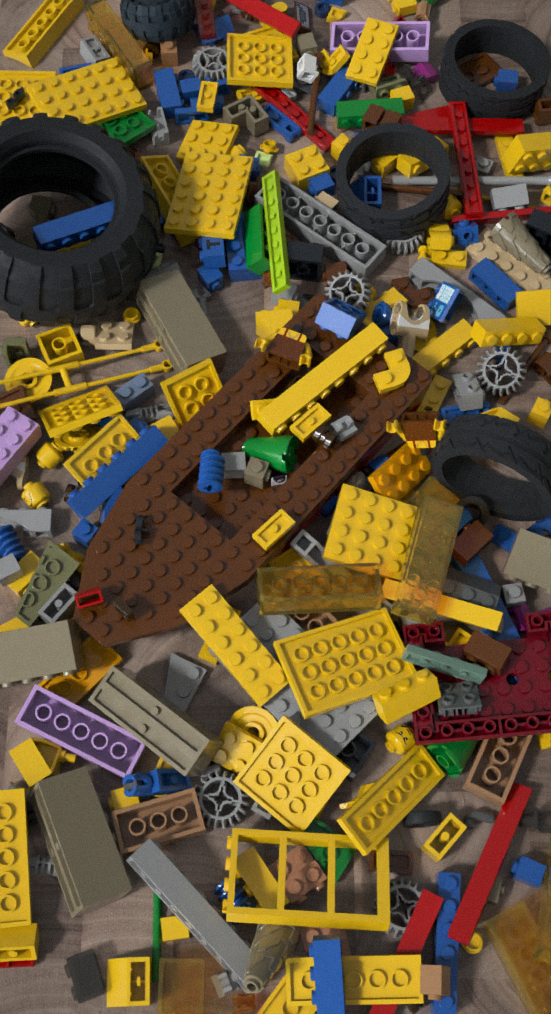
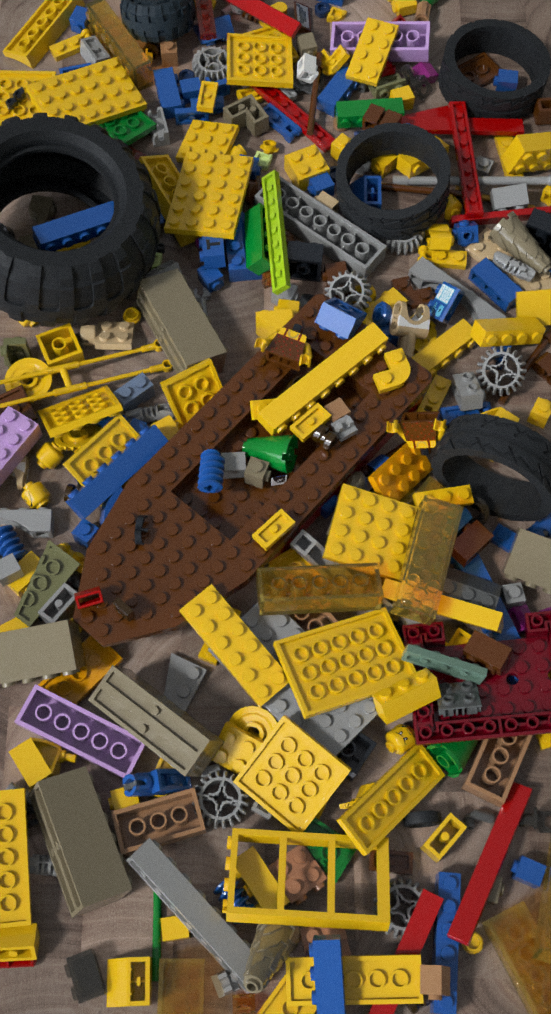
(68, 46): none -> yellow plate
(78, 19): none -> blue brick
(337, 409): none -> medium nougat tile
(456, 495): none -> yellow plate
(513, 266): none -> light grey hinge

